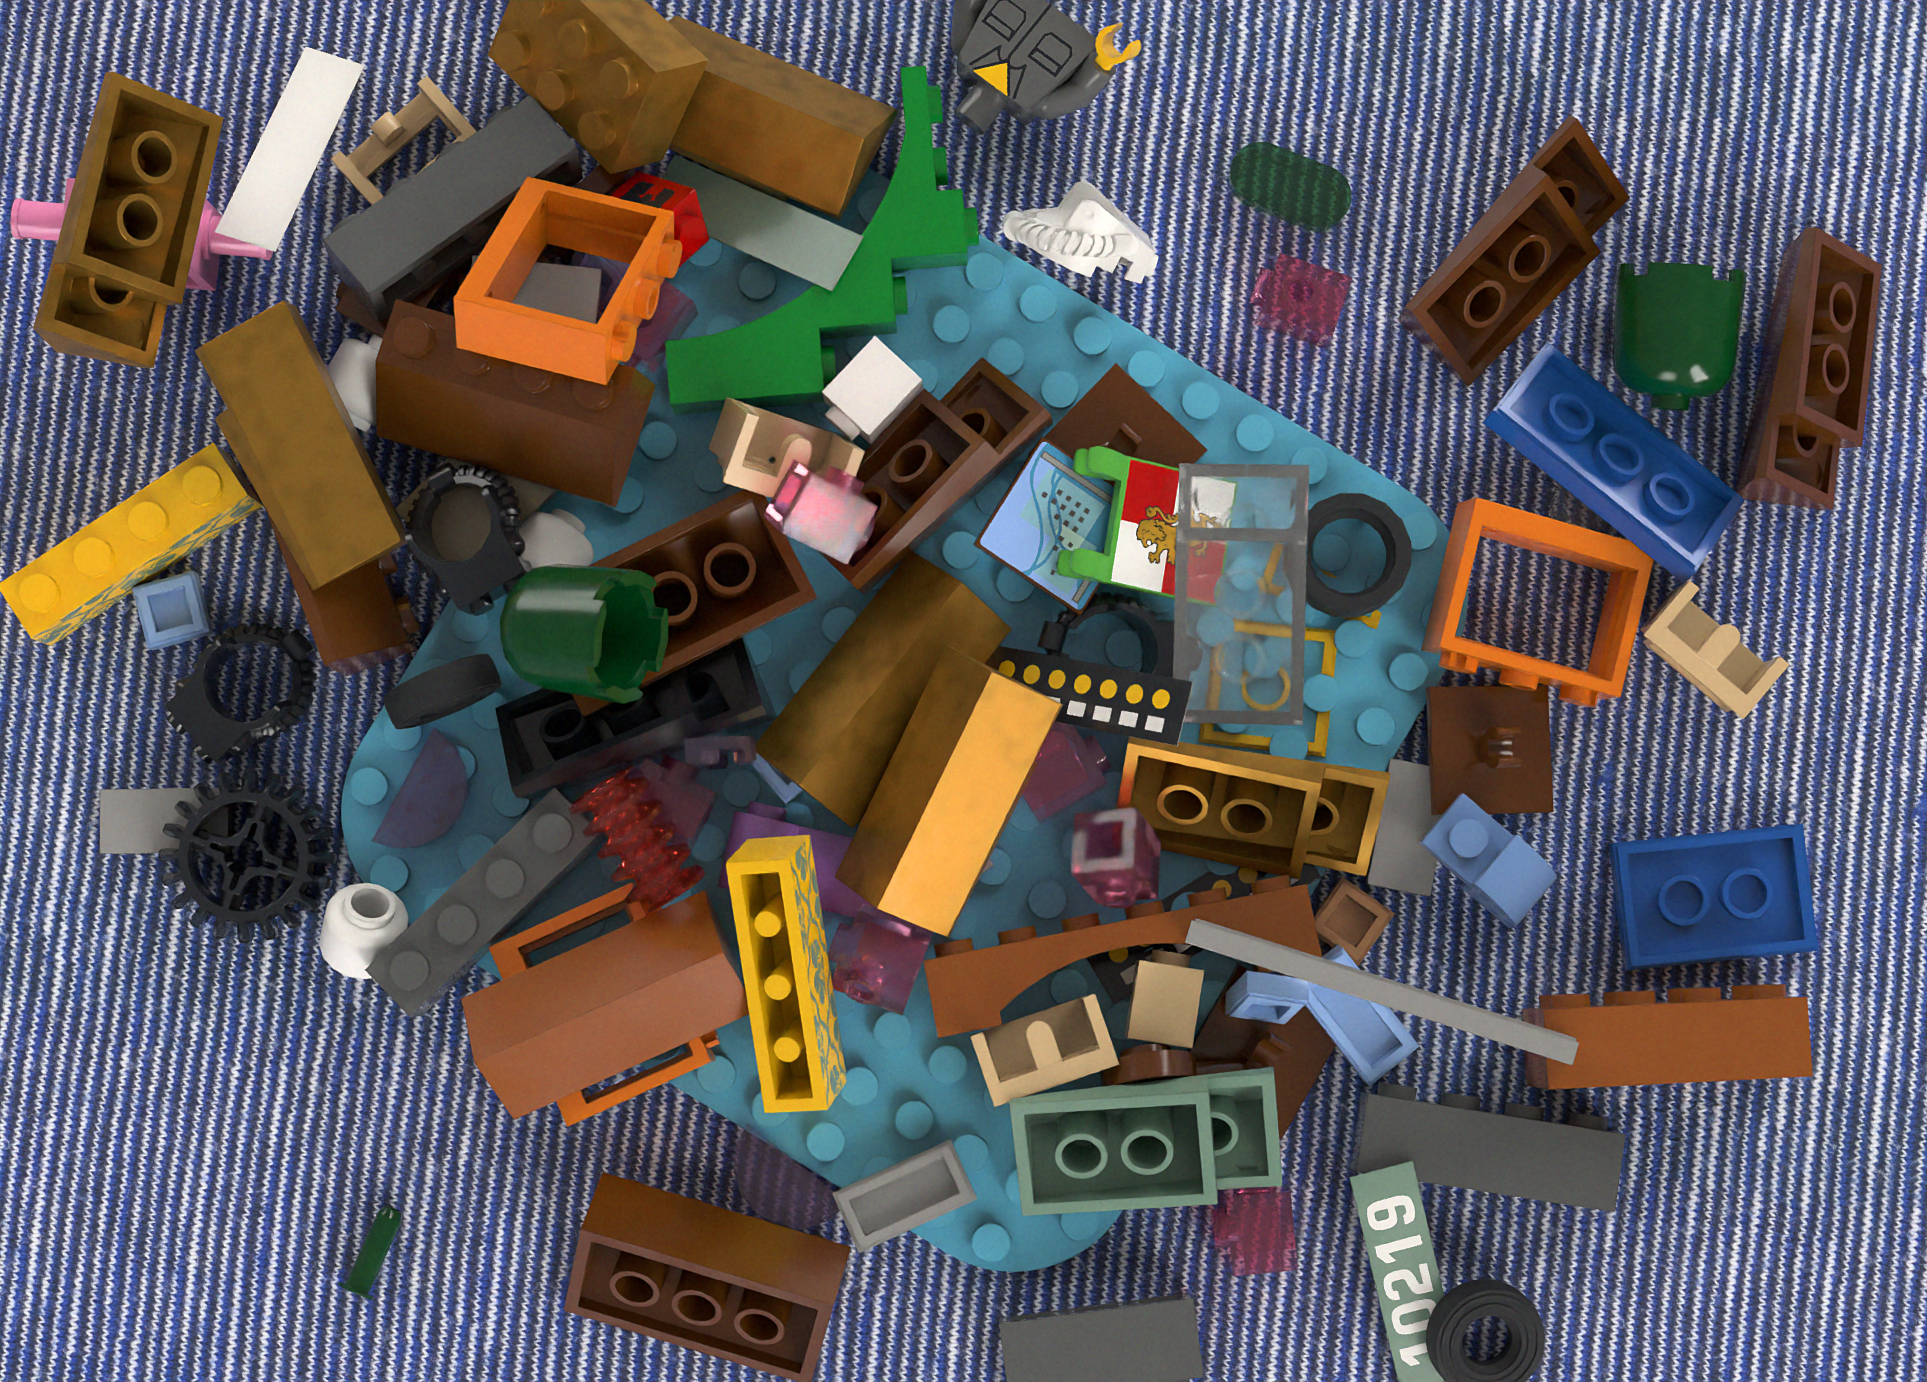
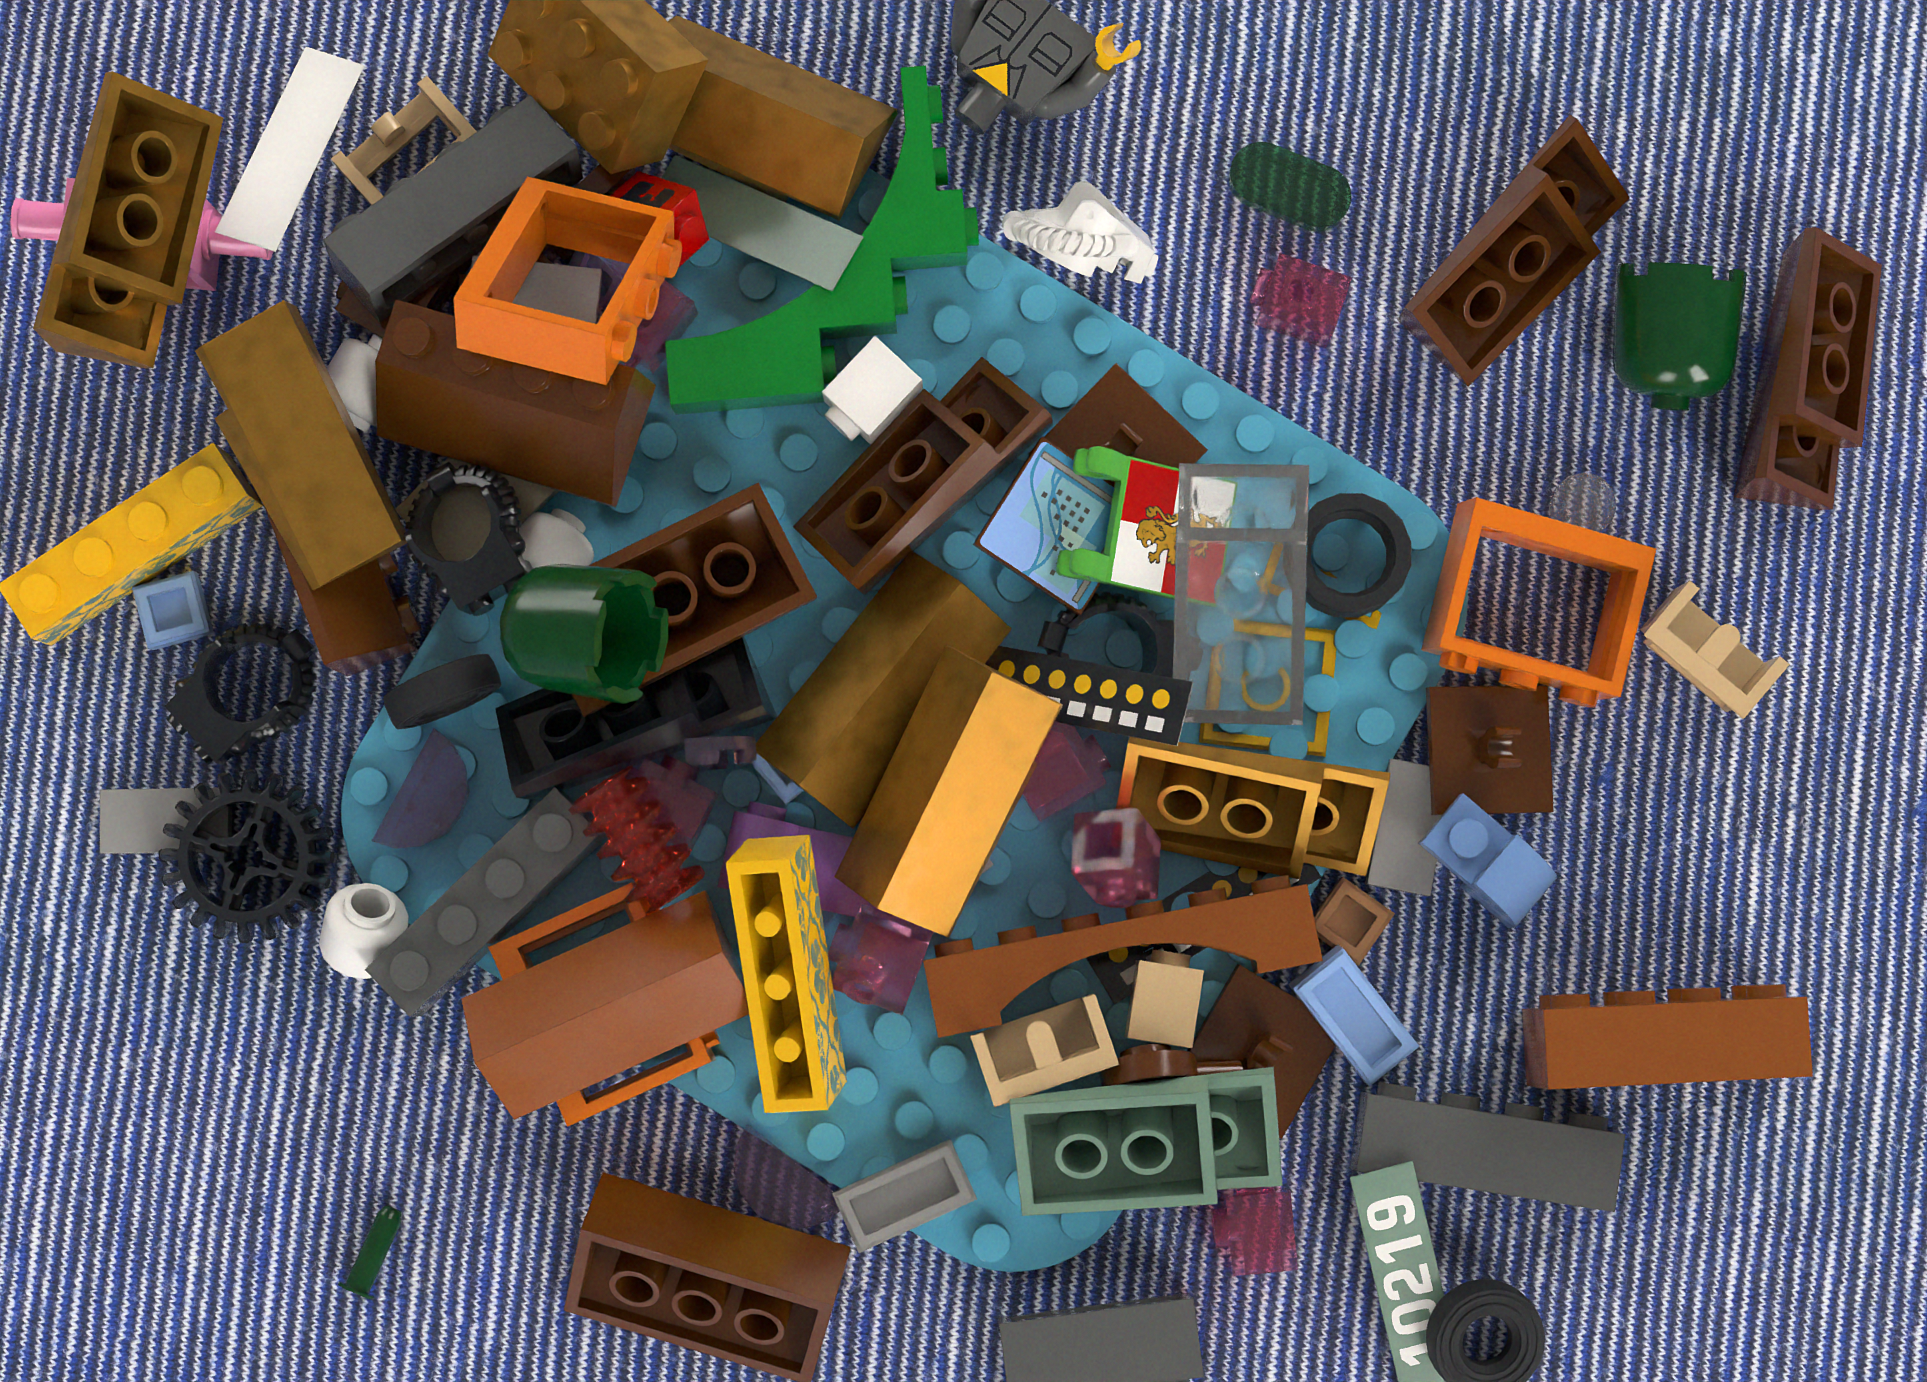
(751, 435): tan window -> none
(823, 510): clear pink brick -> none
(1266, 997): light blue tile -> none
(1382, 991): light grey tile -> none
(1615, 462): blue tile -> none
(1713, 897): blue tile -> none

